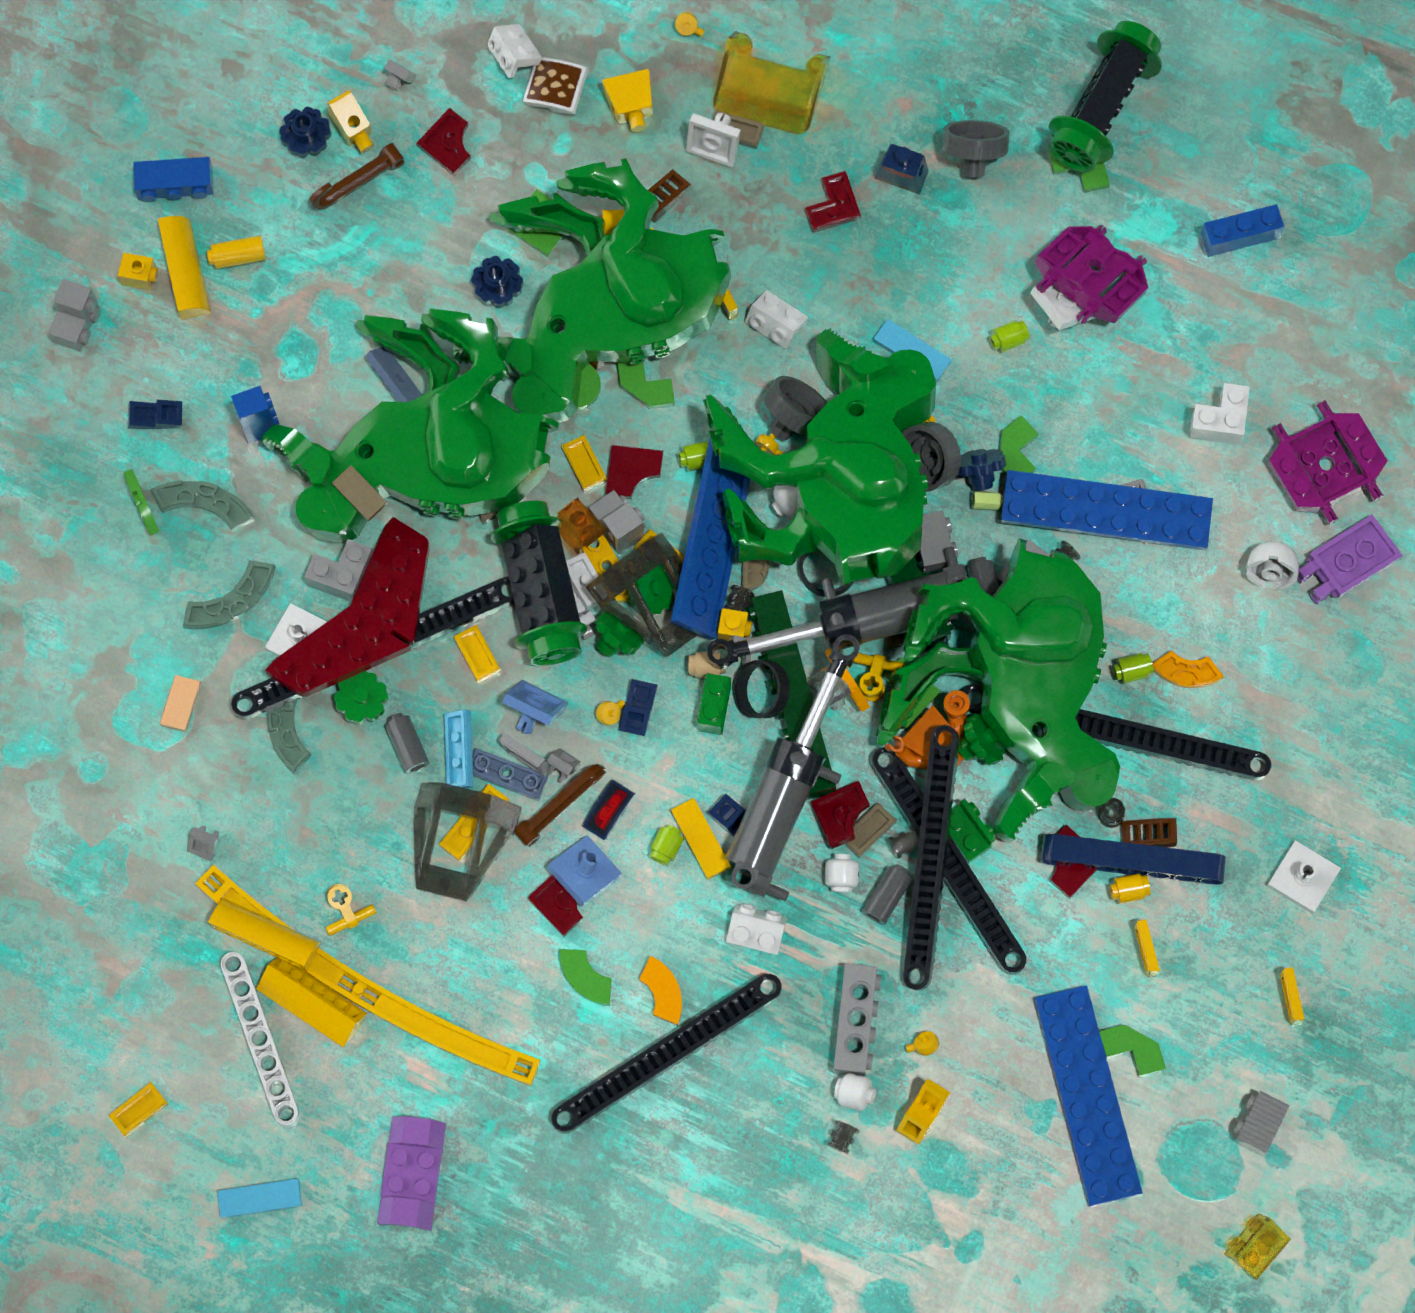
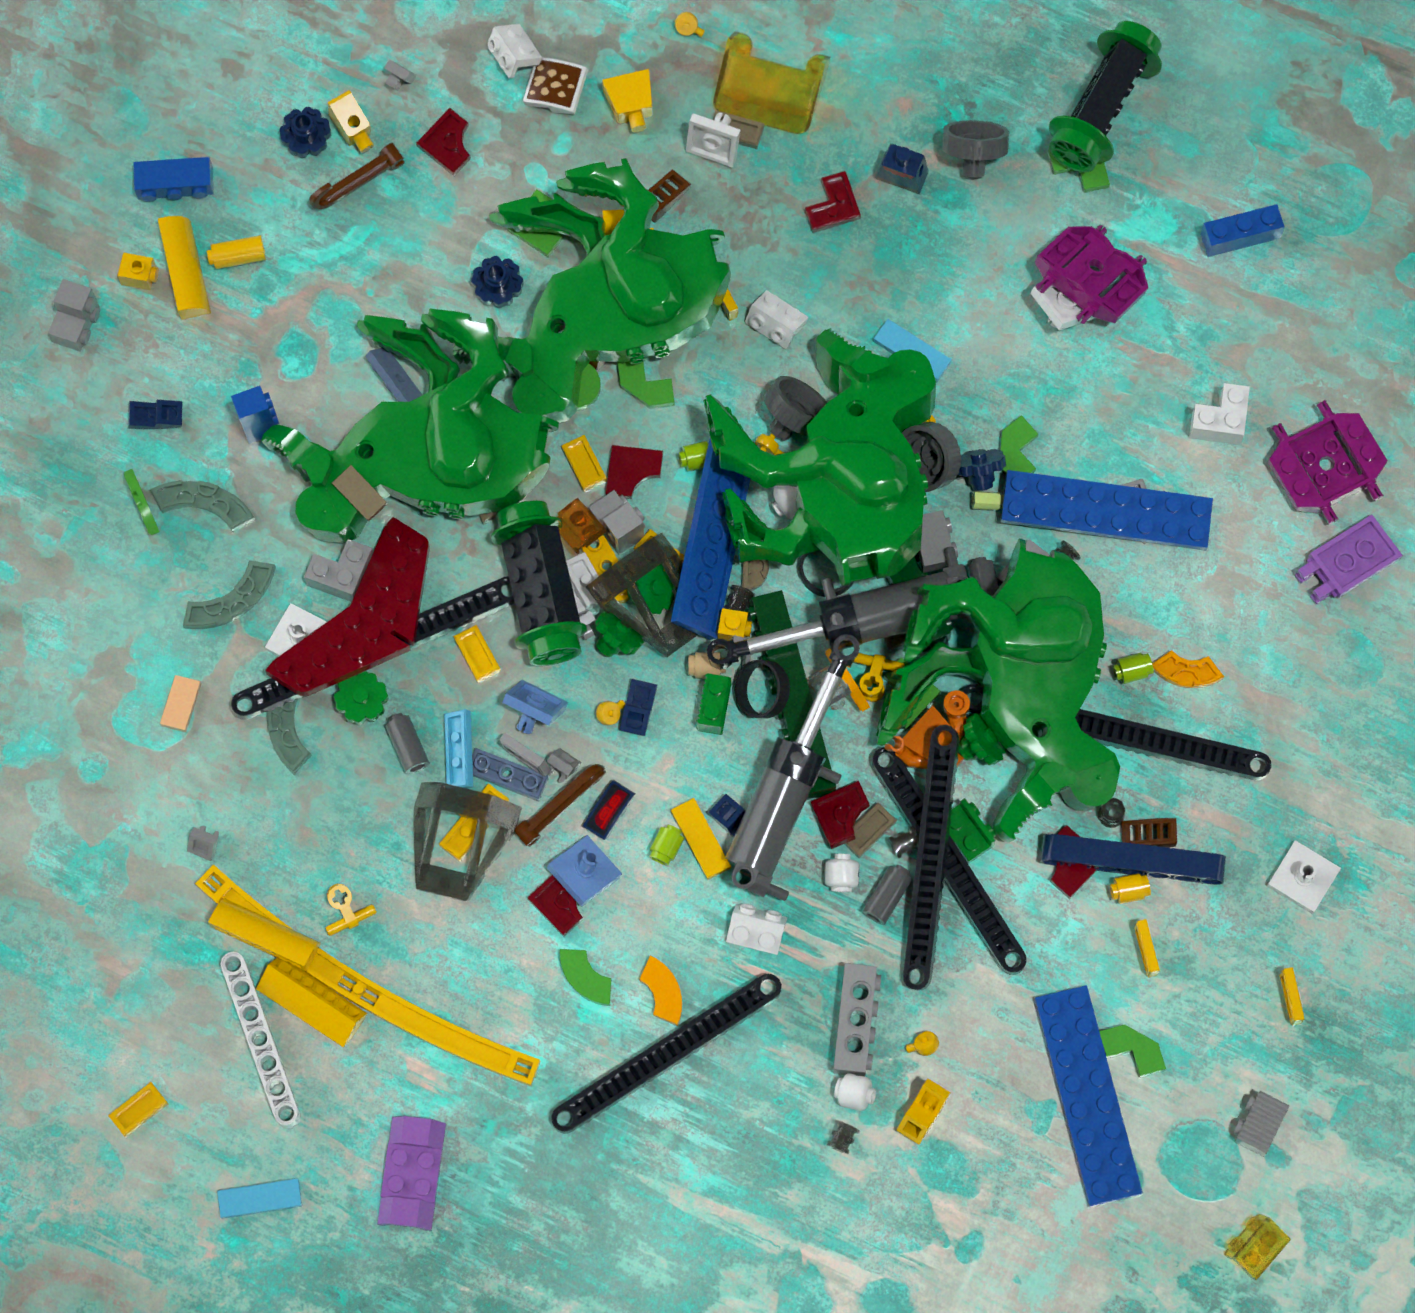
(1009, 336): lime brick -> none
(1273, 564): white cylinder -> none

